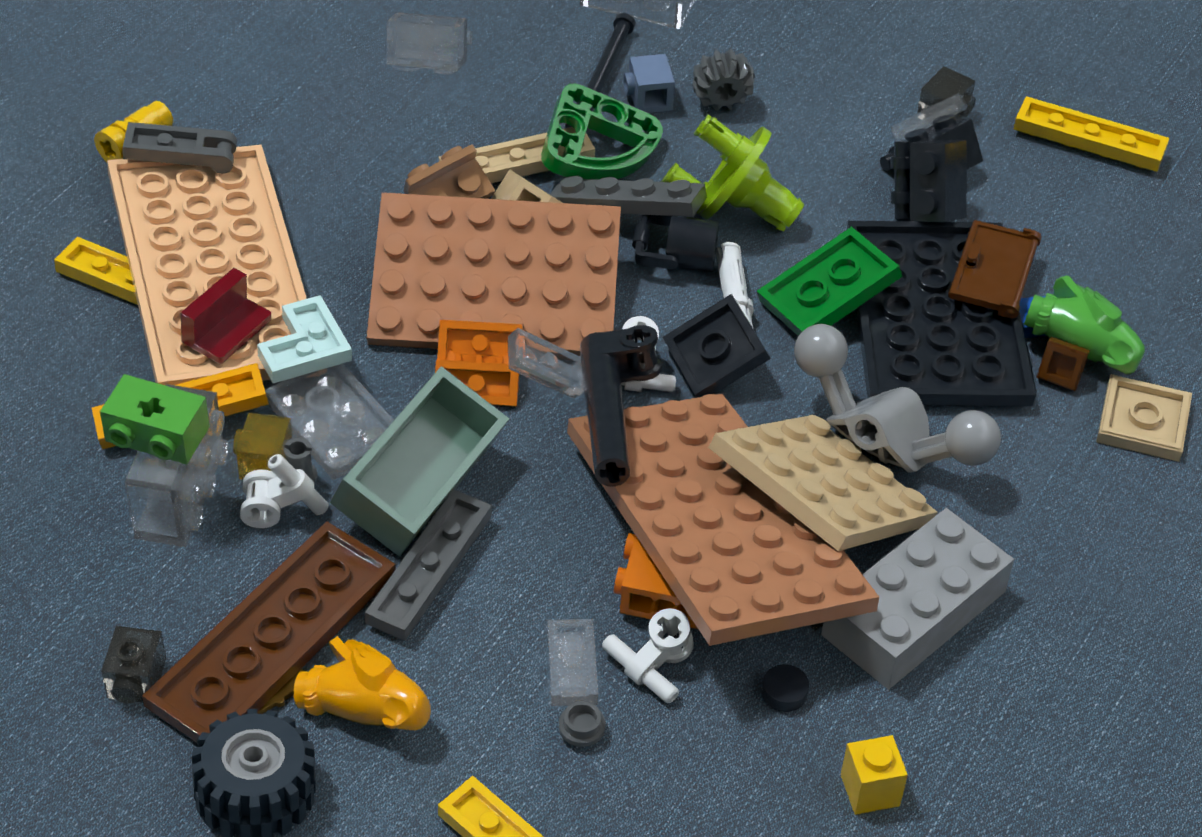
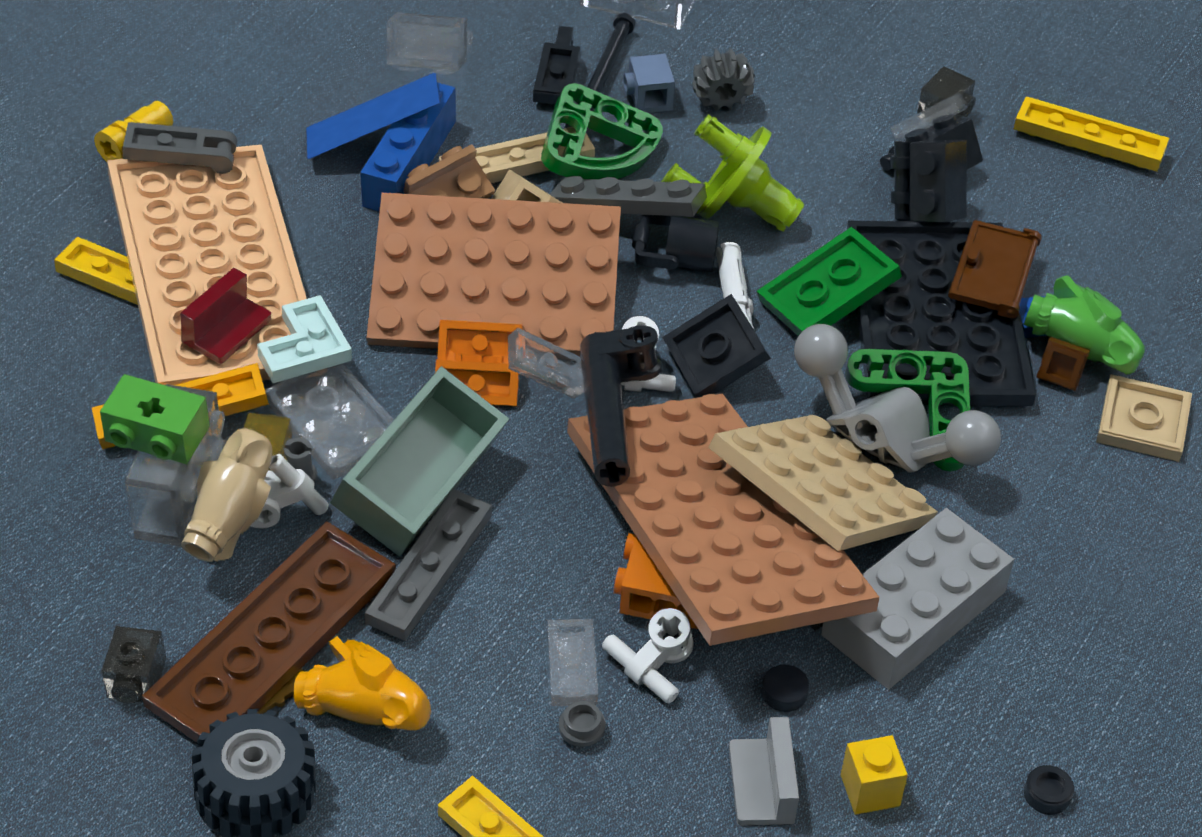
(229, 496): none -> tan animal
(372, 115): none -> blue sticker
(407, 146): none -> blue brick
(556, 67): none -> black hinge
(765, 777): none -> light grey panel
(937, 387): none -> green beam
(1048, 789): none -> black tile

